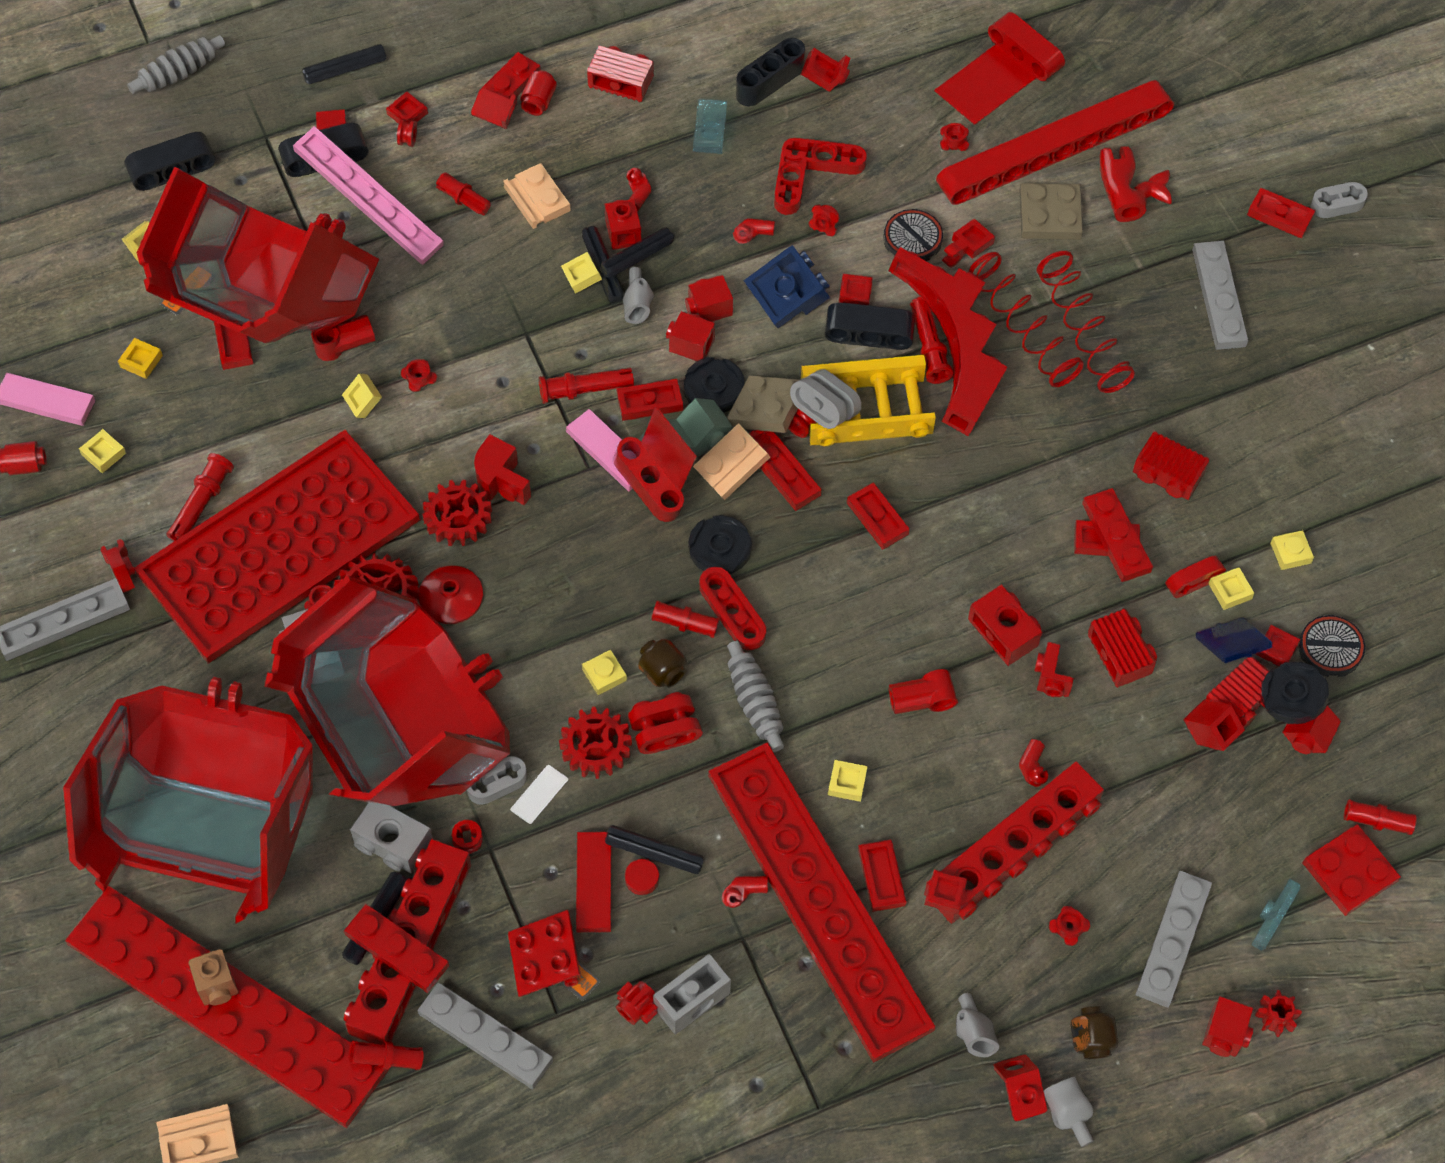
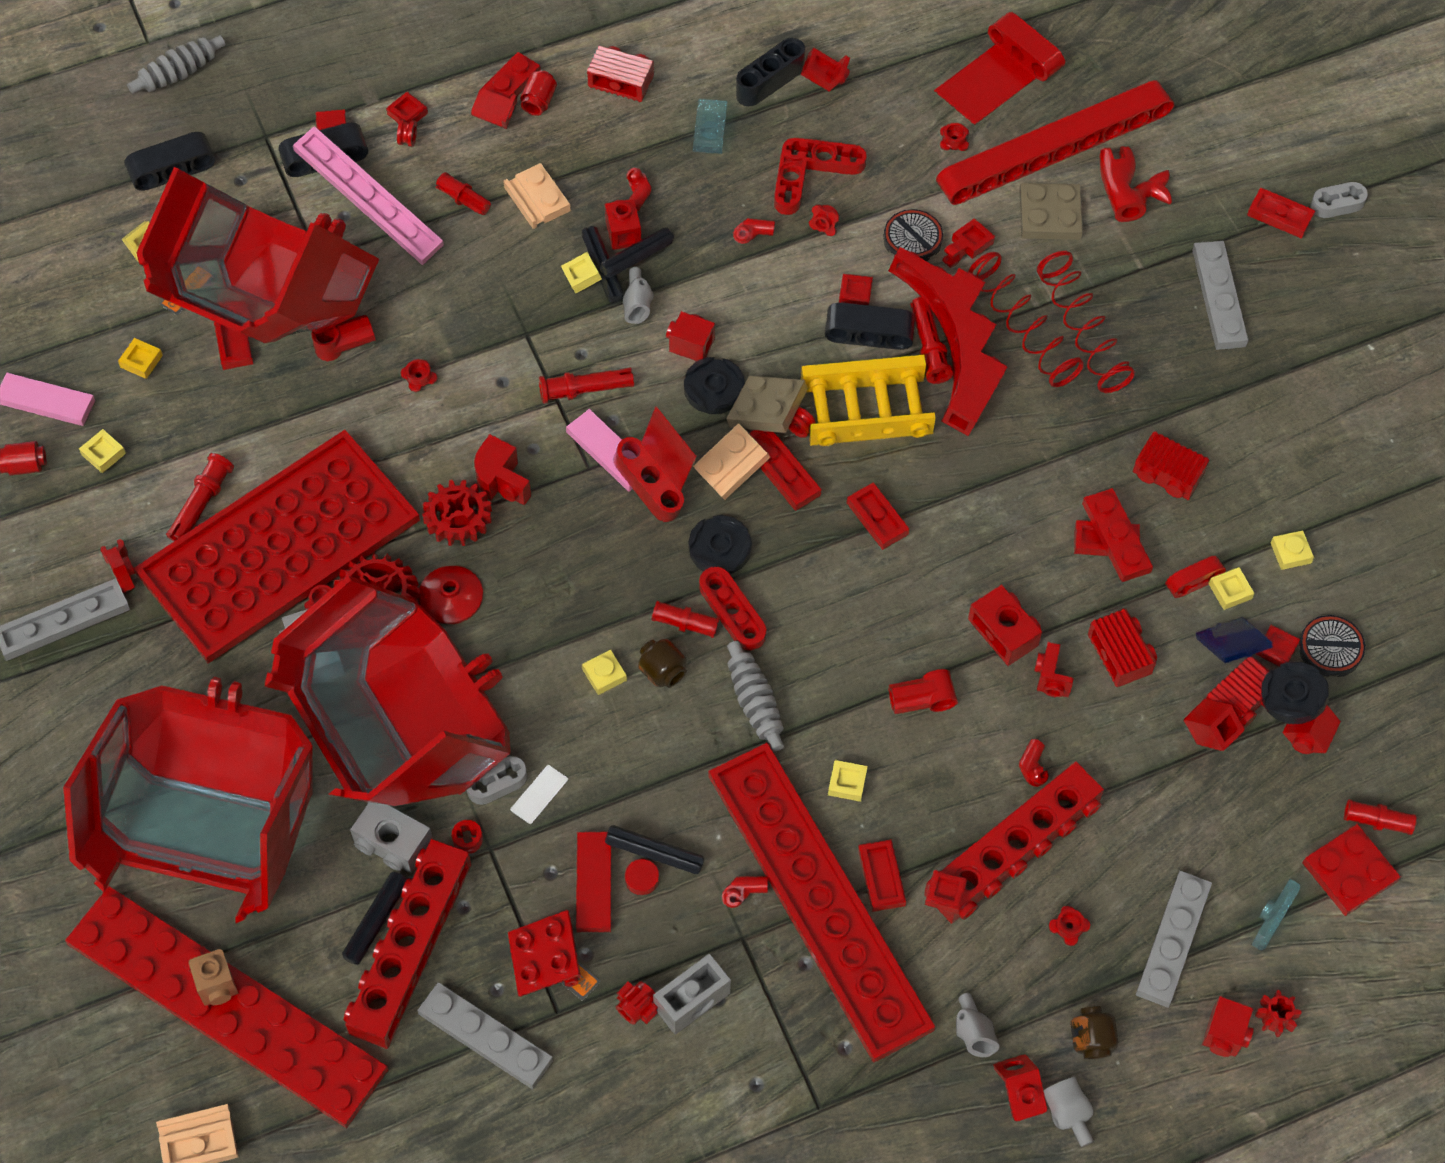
(344, 64): black axle -> none
(361, 396): light yellow plate -> none
(385, 1055): red pin -> none
(396, 948): red plate -> none
(595, 756): red gear -> none
(642, 399): red plate -> none
(664, 723): red brick -> none
(701, 425): sand green brick -> none
(710, 299): red brick -> none
(788, 286): dark blue plate -> none
(825, 399): light grey brick -> none

